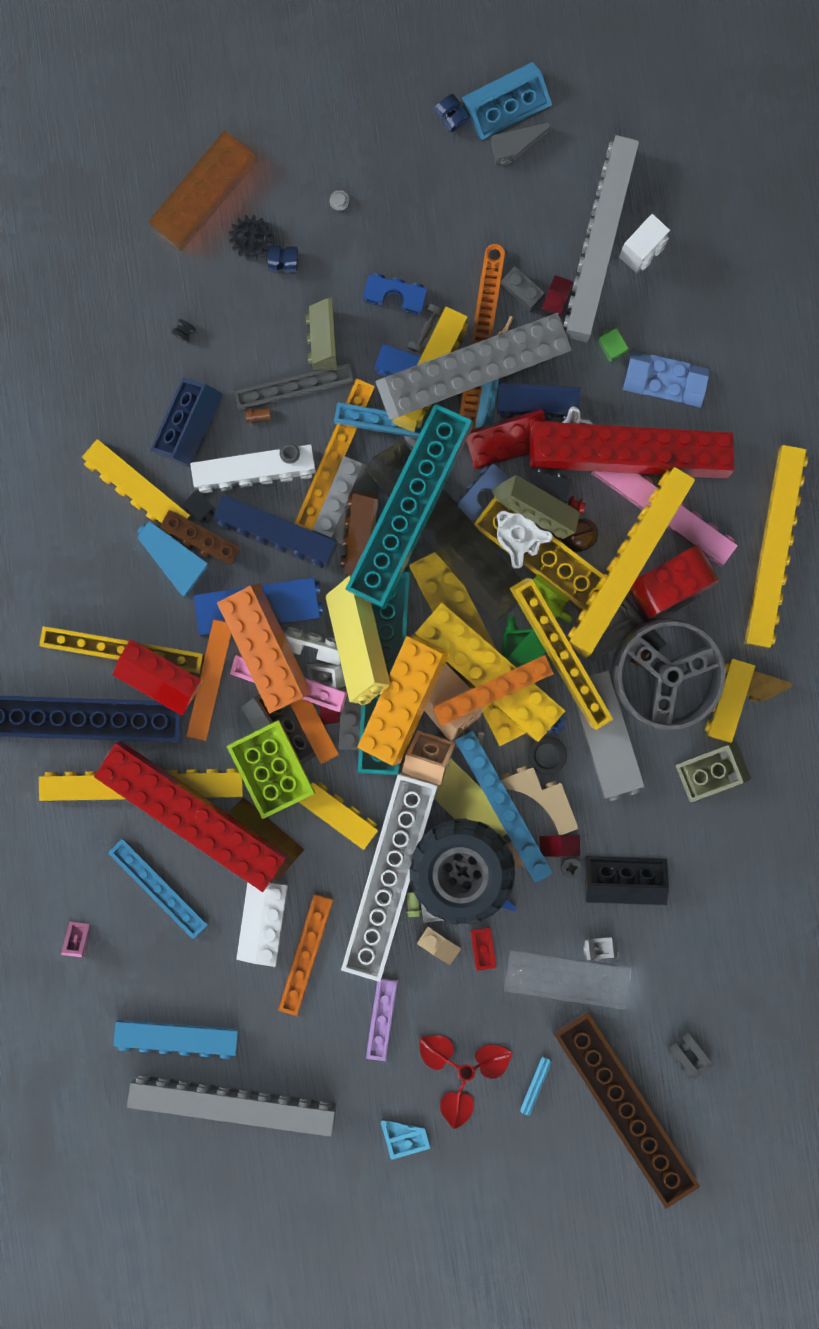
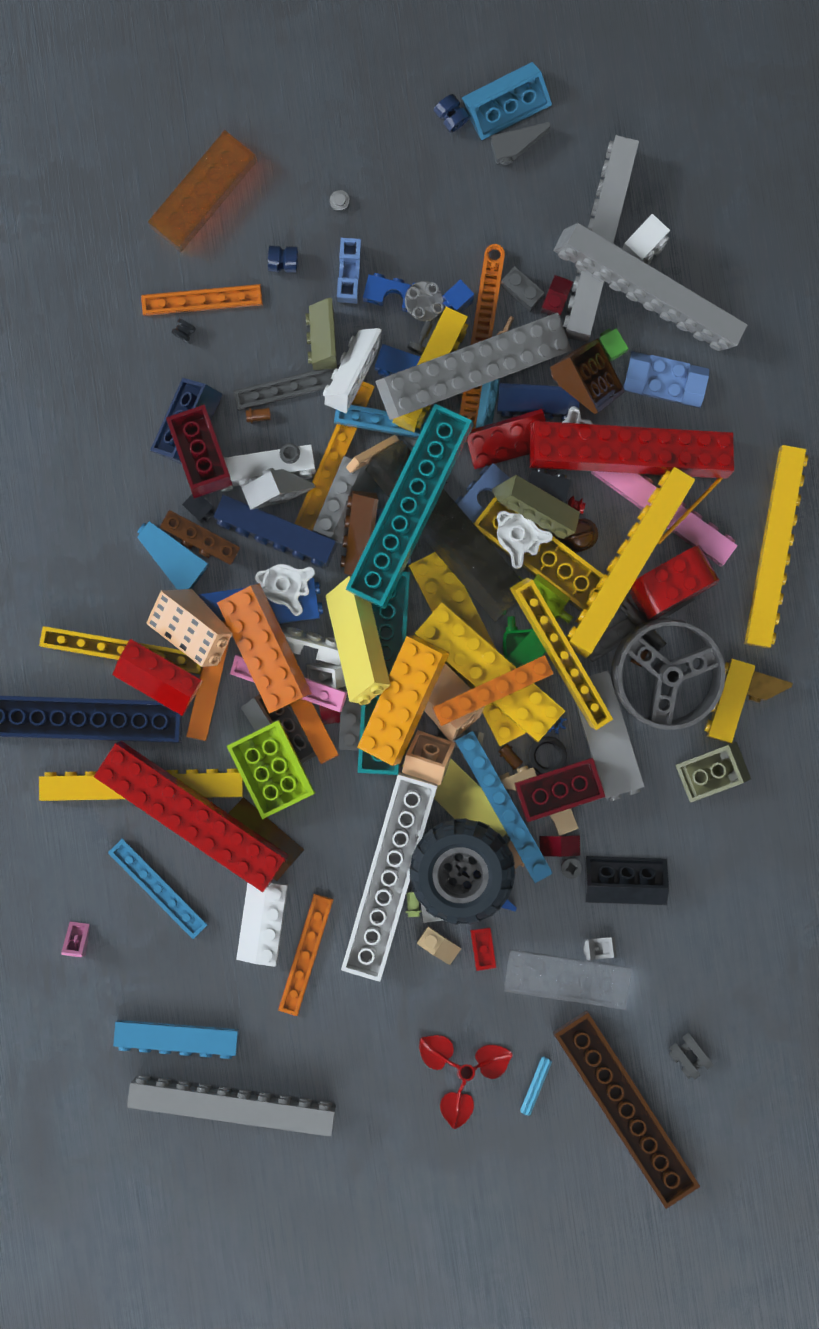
(130, 483): yellow brick -> none
(190, 626): none -> light nougat slope
(199, 451): none -> dark red brick
(201, 300): none -> orange tile
(241, 243): black gear -> none
(274, 488): none -> light grey slope
(285, 584): none -> white tile
(339, 816): yellow brick -> none
(349, 270): none -> medium blue arch
(353, 369): none -> white slope
(365, 457): none -> light nougat tile
(381, 1019): lavender tile -> none
(404, 1138): medium azure wing -> none
(424, 301): none -> light grey dish
(458, 297): none -> blue brick
(510, 756): none -> reddish brown pin
(559, 789): none -> dark red brick
(588, 376): none -> reddish brown slope
(649, 287): none -> light grey brick
(689, 510): none -> light orange axle

